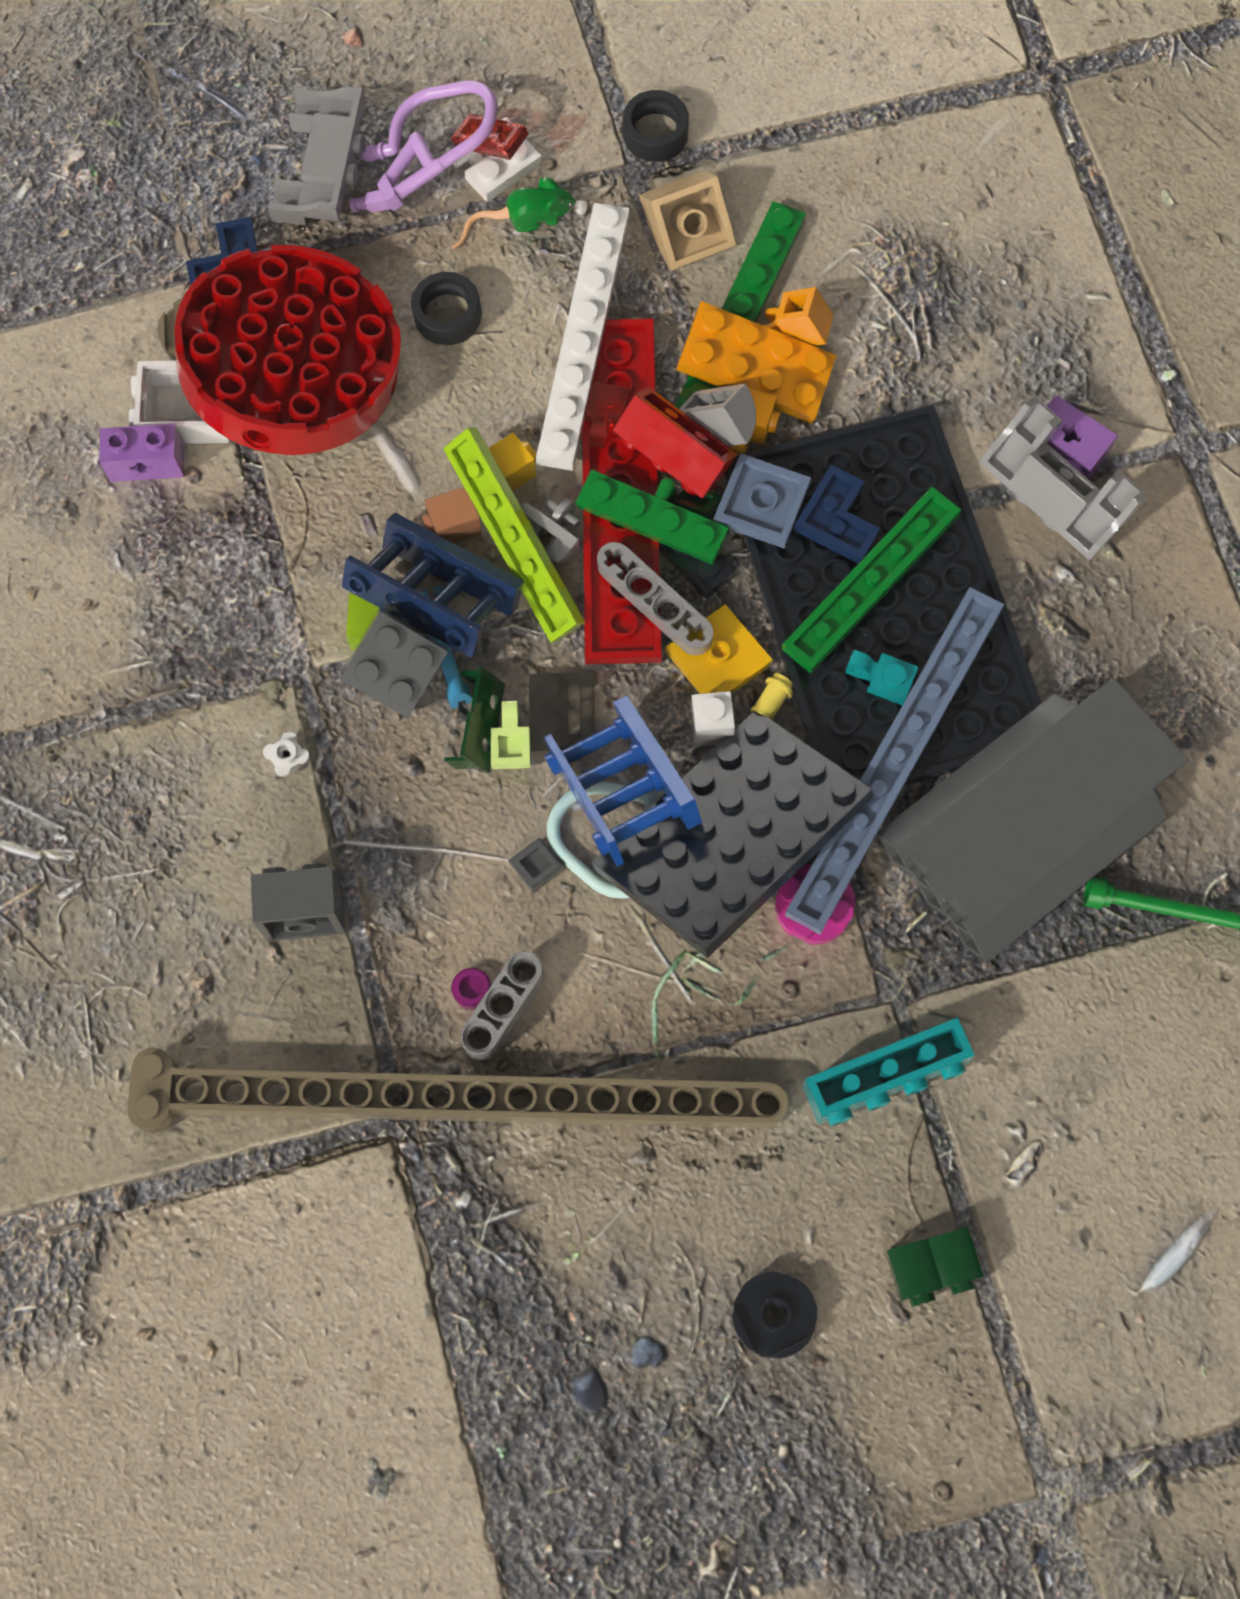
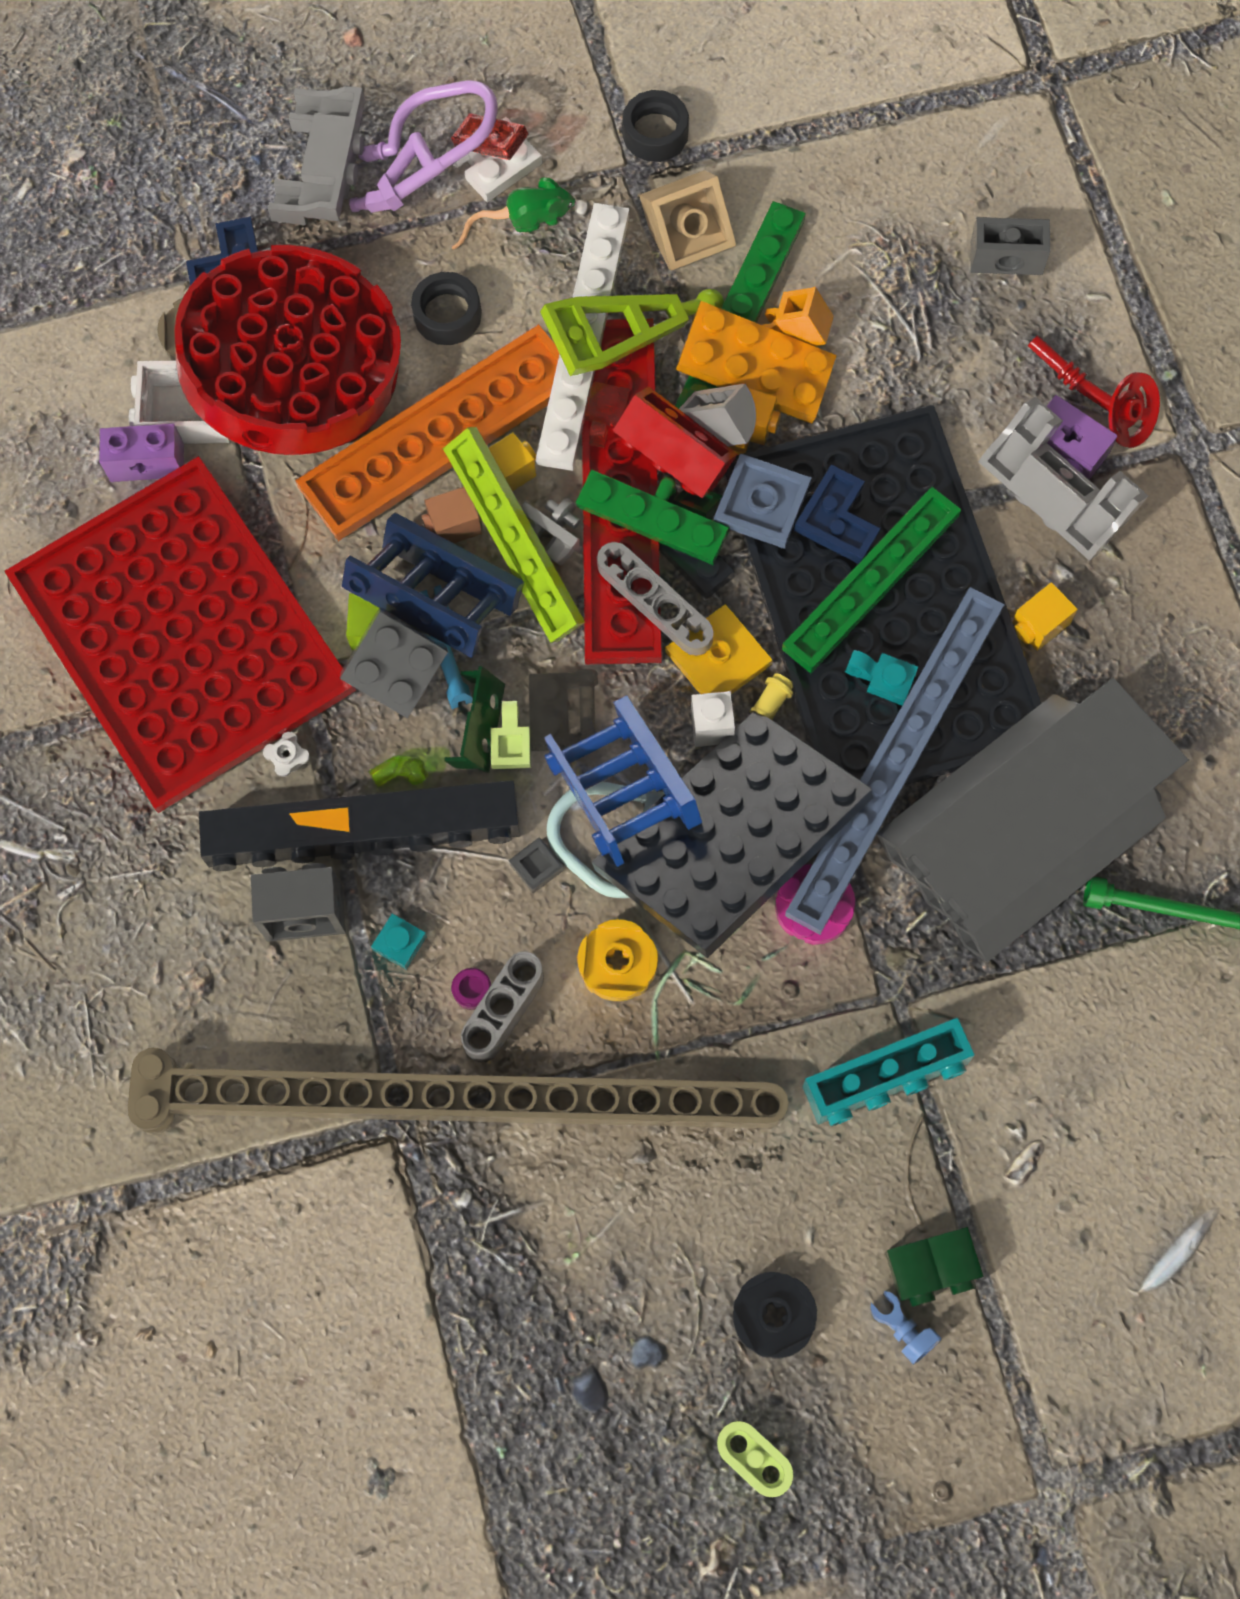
(179, 633): none -> red plate
(359, 825): none -> black brick
(399, 766): none -> clear neon green arm
(399, 941): none -> teal plate
(409, 447): none -> orange plate
(576, 338): none -> lime plate
(635, 946): none -> yellow plate
(753, 1460): none -> yellowish green plate
(917, 1343): none -> medium blue piece
(1010, 246): none -> dark grey brick
(1043, 617): none -> yellow brick
(1122, 407): none -> red dish

